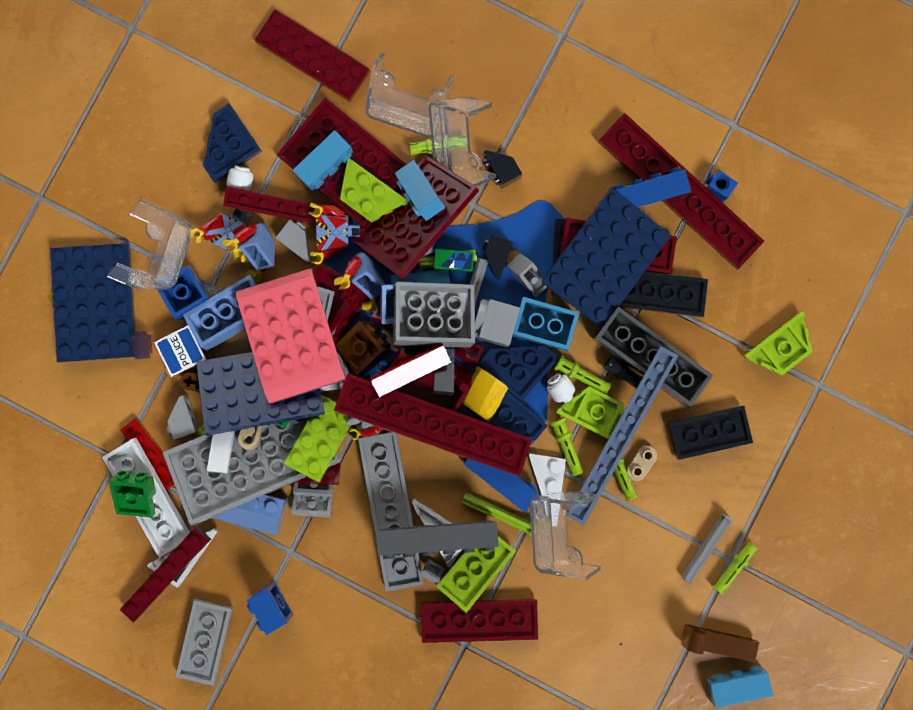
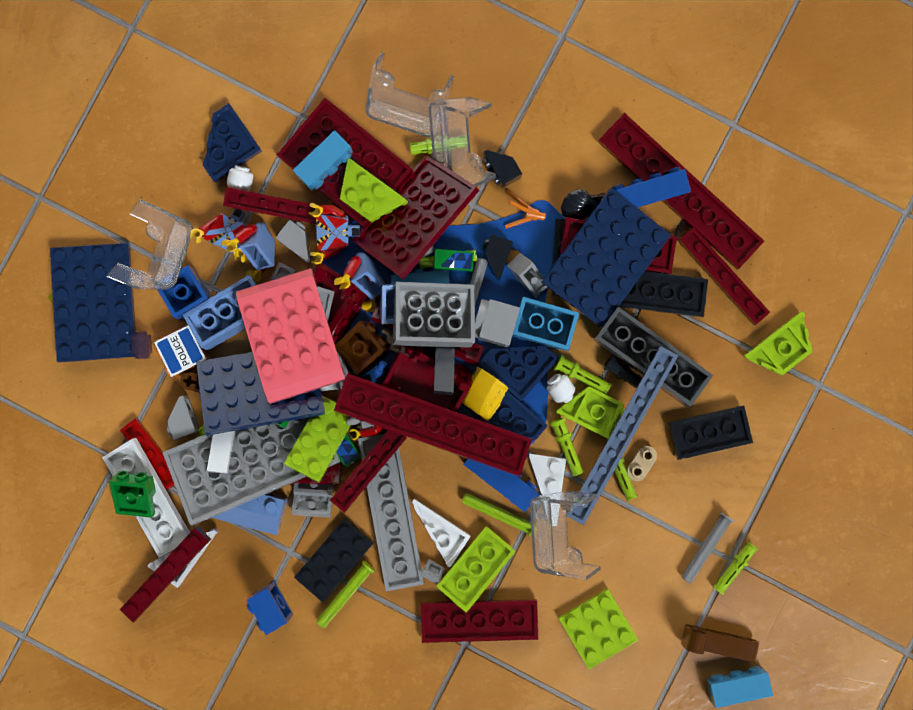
(204, 642): light grey plate -> none
(254, 433): tan plate -> none
(282, 271): none -> light grey tile
(312, 55): dark red plate -> none
(334, 560): none -> black plate
(345, 594): none -> lime axle
(348, 452): none -> slope
(367, 470): none -> dark red plate
(410, 370): tile -> none
(419, 191): dark azure brick -> none
(437, 538): dark grey brick -> none
(530, 213): none -> orange plant
(580, 204): none -> black animal
(598, 628): none -> lime plate
(724, 276): none -> dark red plate
(727, 182): blue brick -> none

